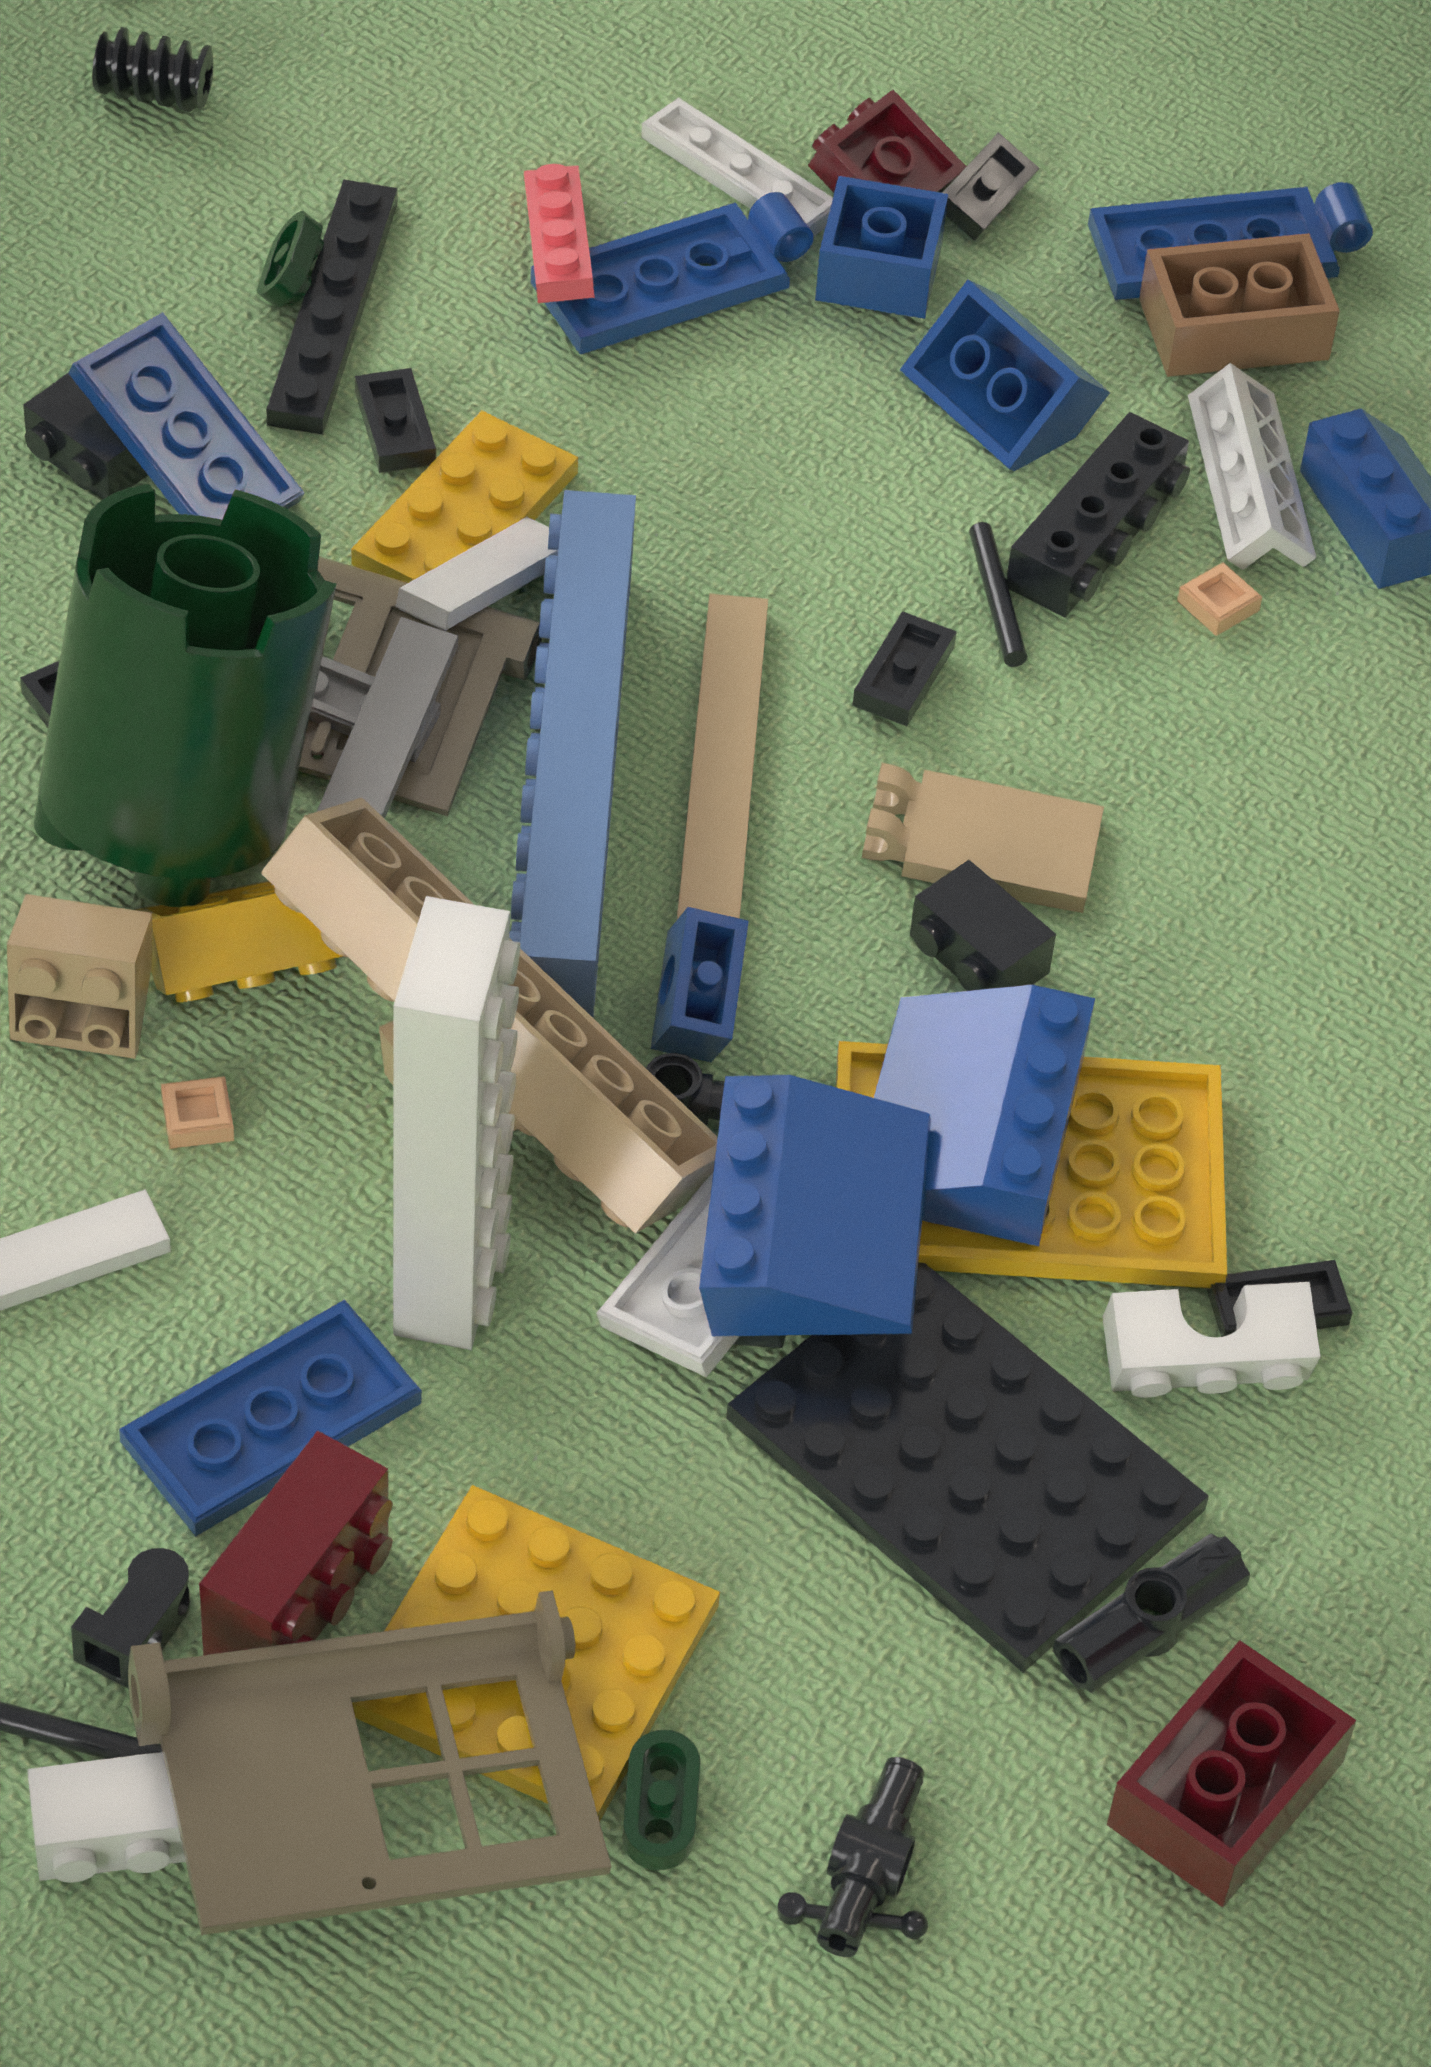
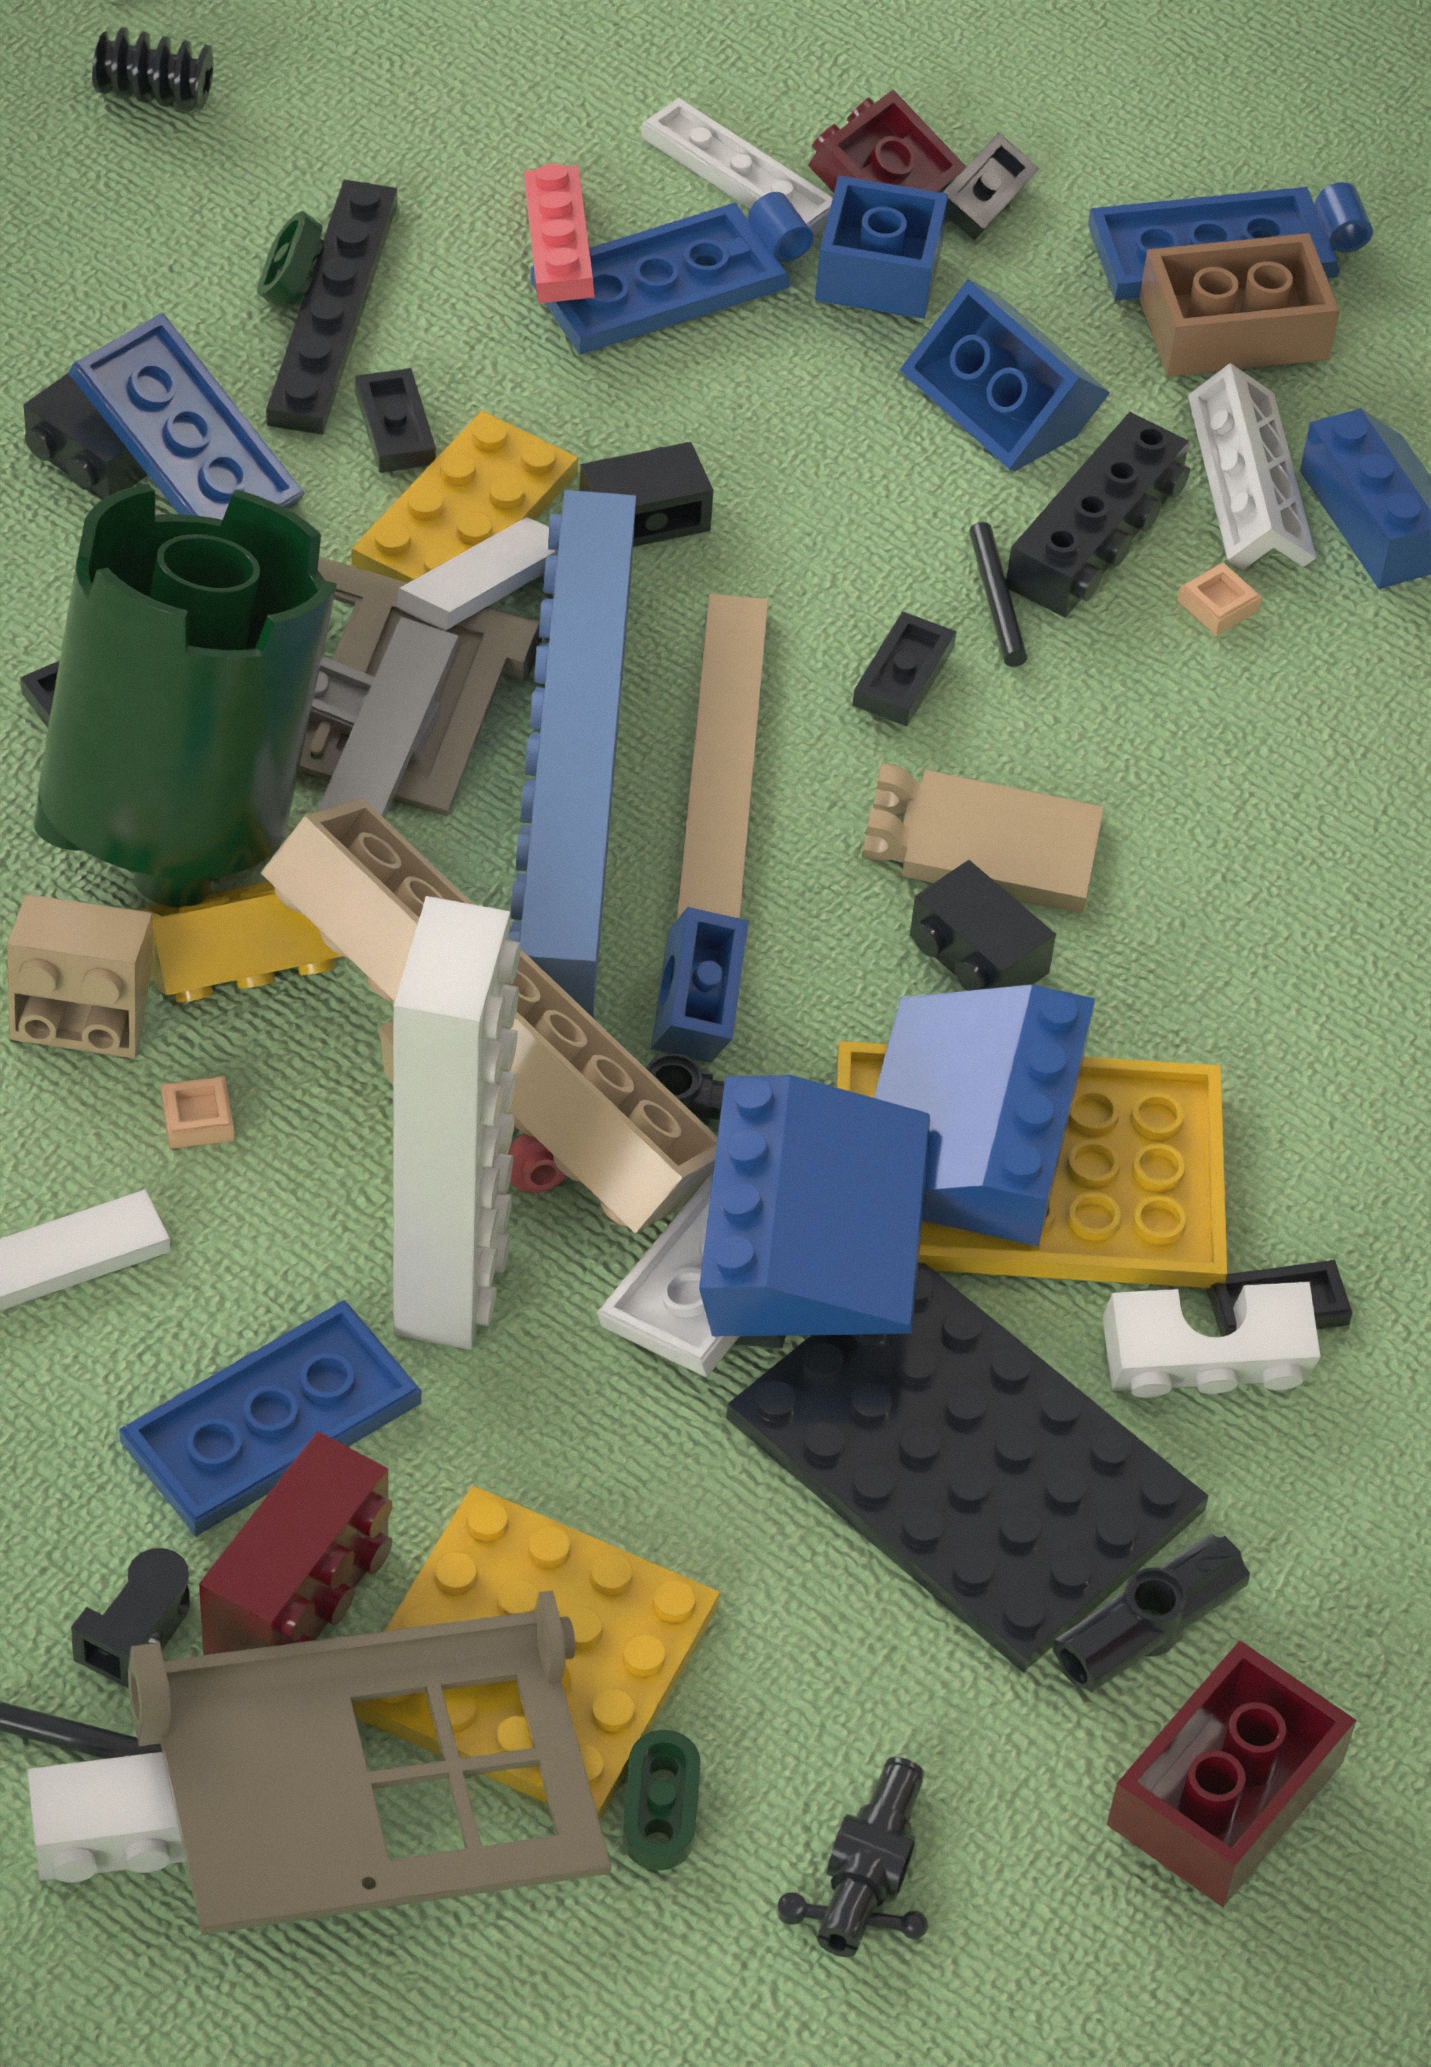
(533, 1166): none -> coral plate
(669, 489): none -> black brick

